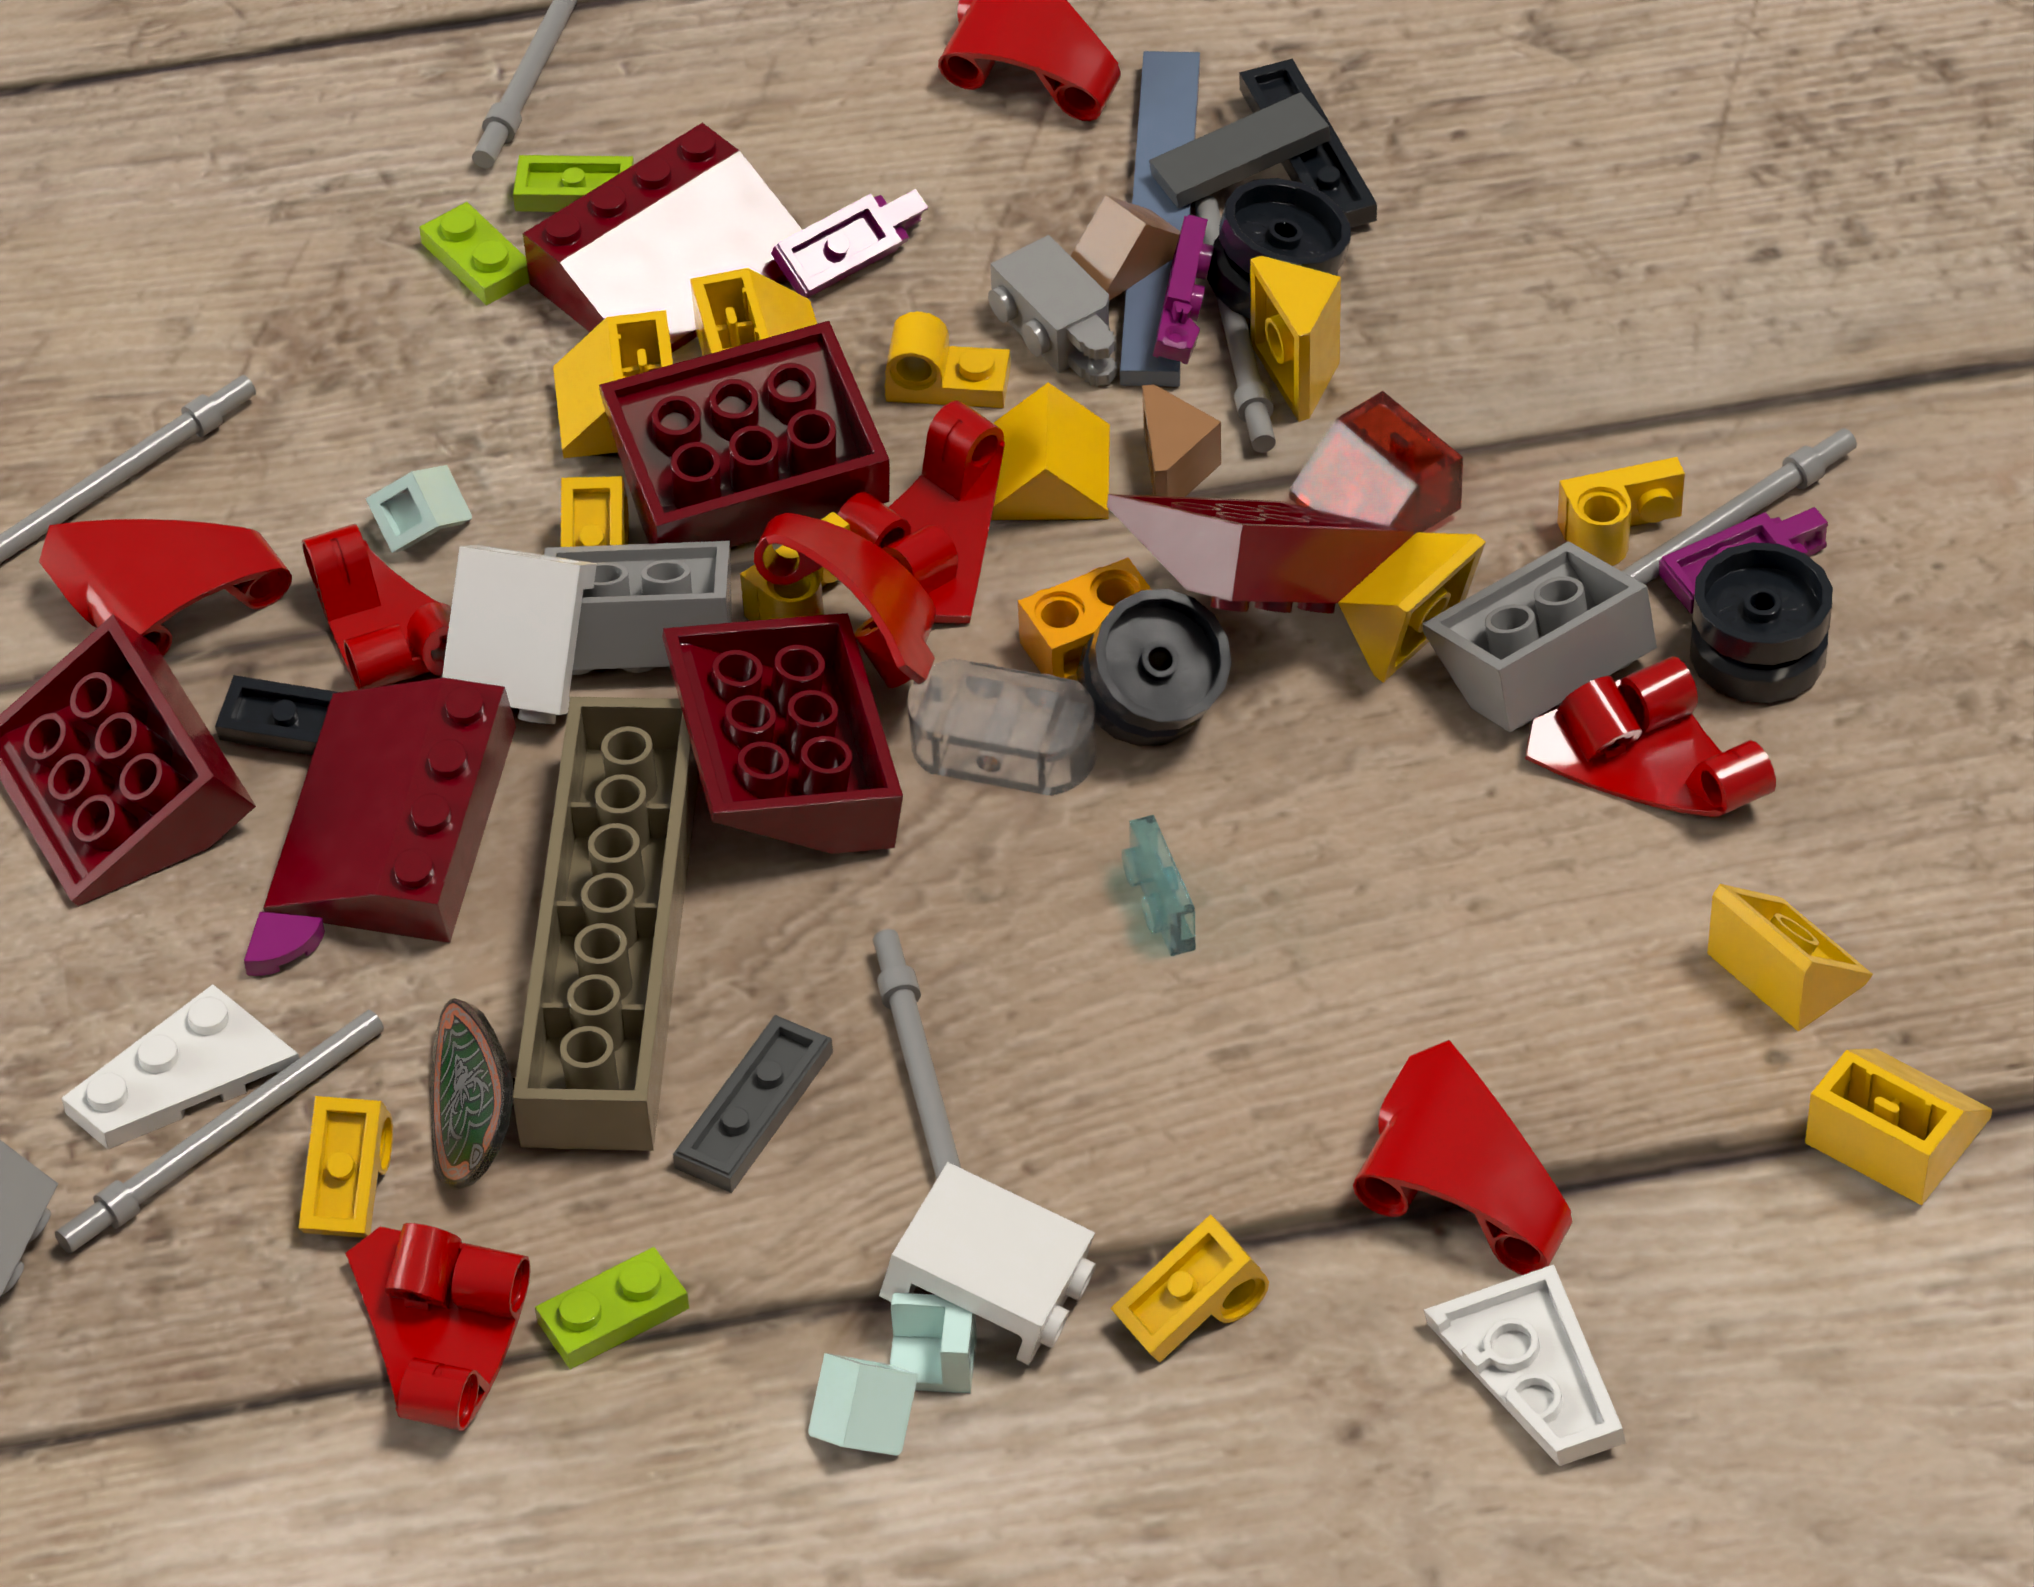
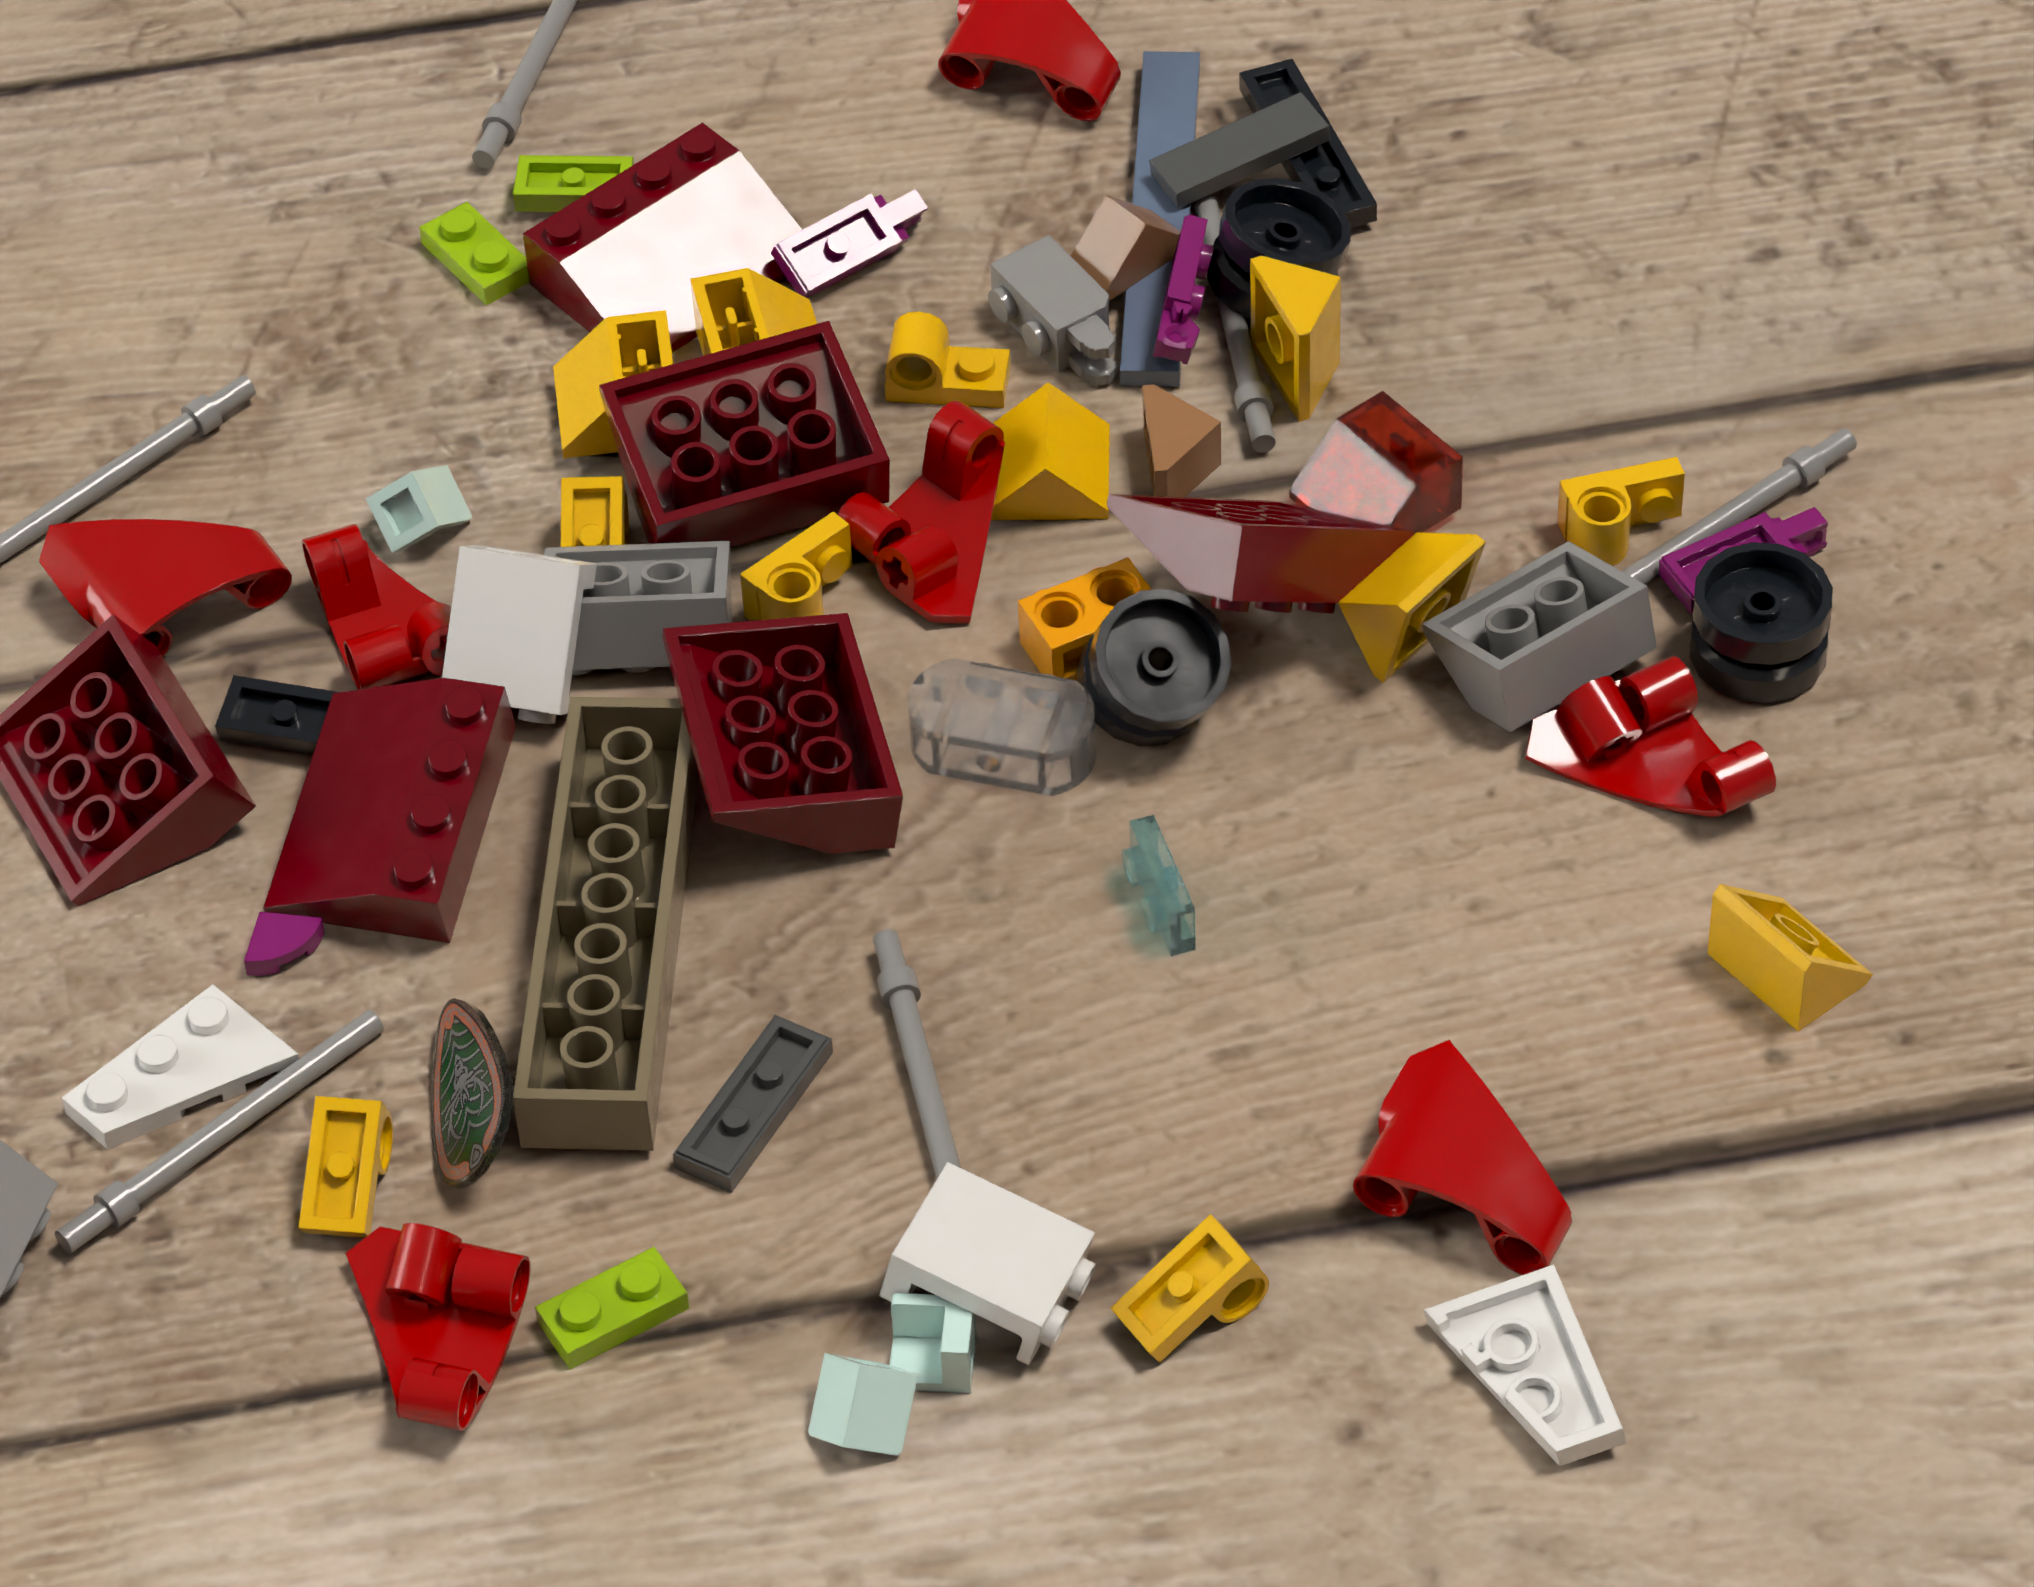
(891, 594): red panel -> none
(1892, 1122): yellow slope -> none

